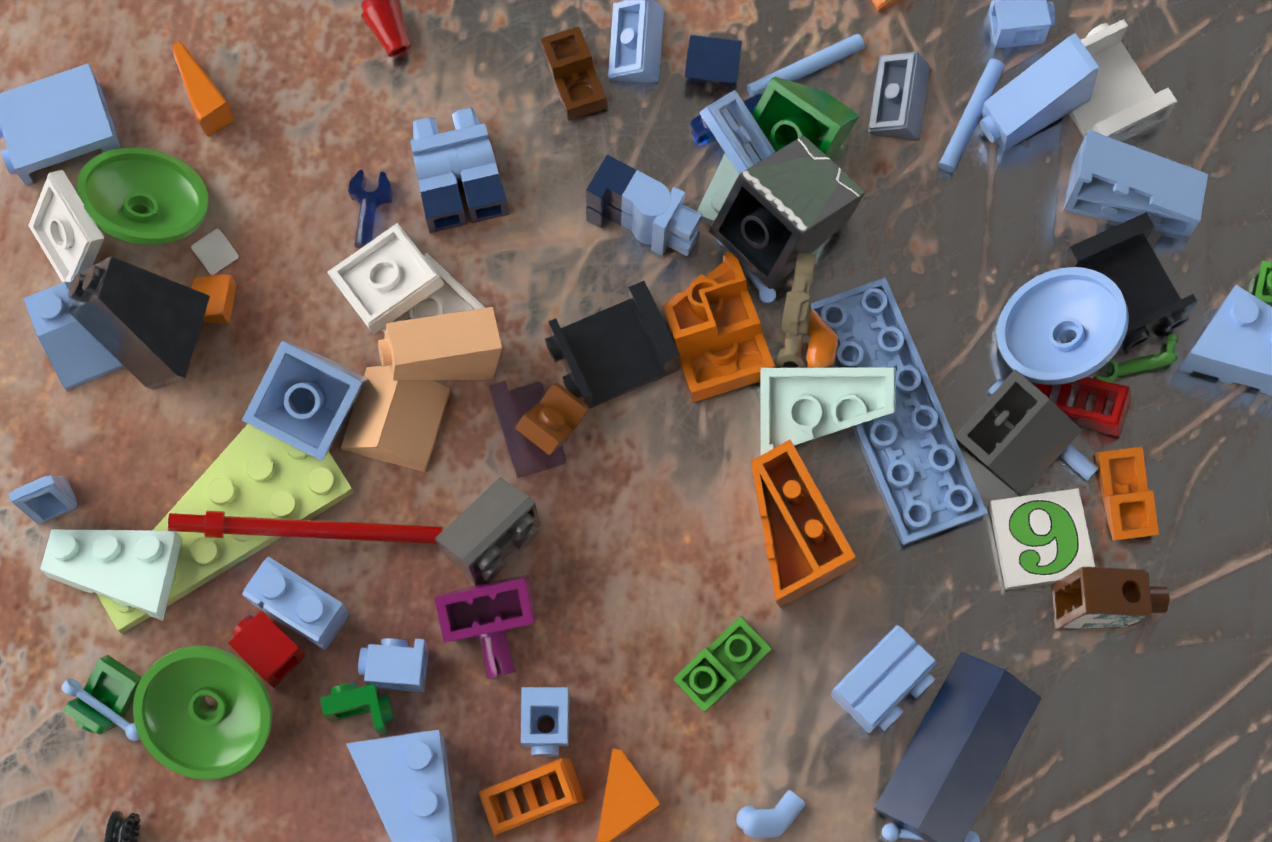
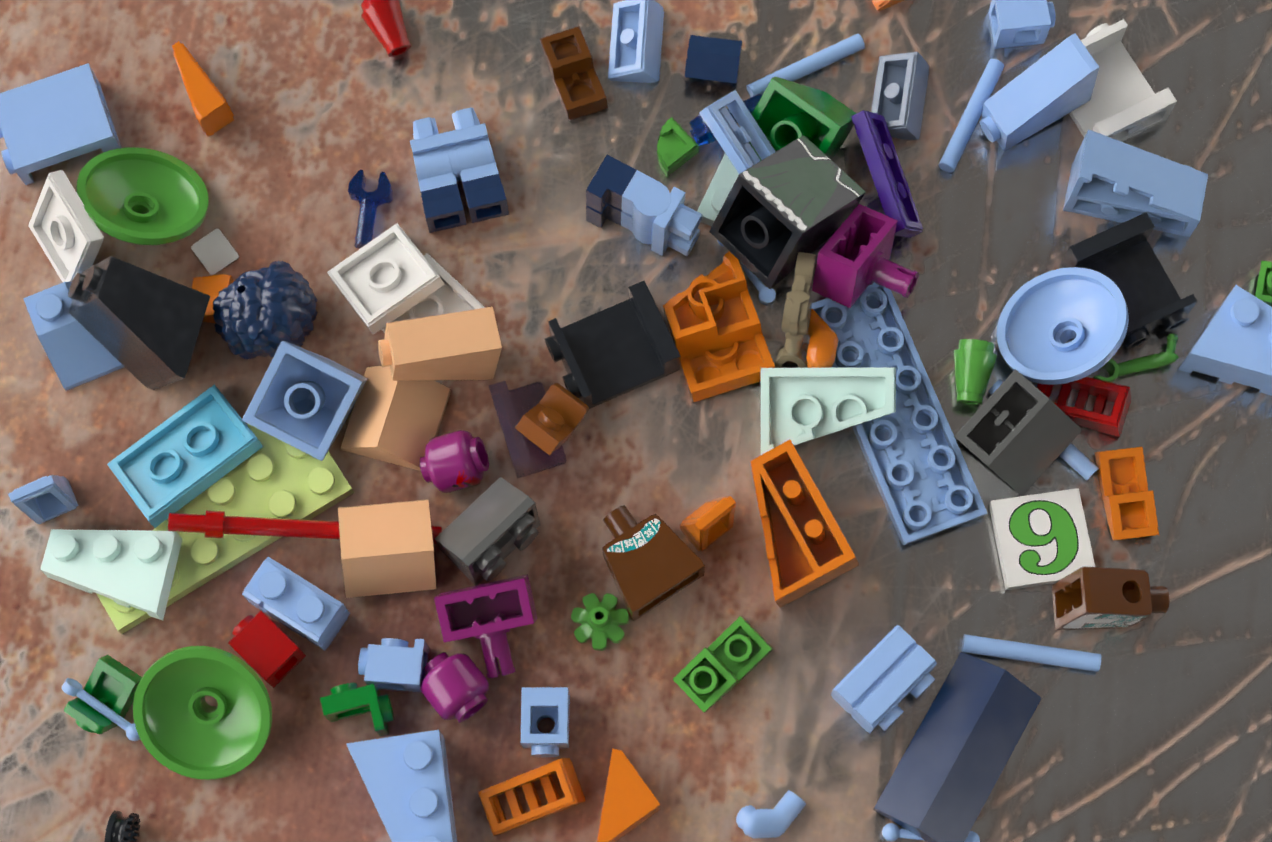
(184, 455): none -> medium azure tile
(265, 310): none -> dark blue hair
(387, 548): none -> light nougat slope
(454, 461): none -> magenta head
(454, 686): none -> magenta head
(599, 629): none -> bright green plant
(647, 561): none -> reddish brown torso
(674, 147): none -> bright green tile
(709, 522): none -> orange slope
(859, 257): none -> magenta brick
(887, 172): none -> dark purple tile
(973, 369): none -> bright green cone
(1031, 653): none -> light blue bar

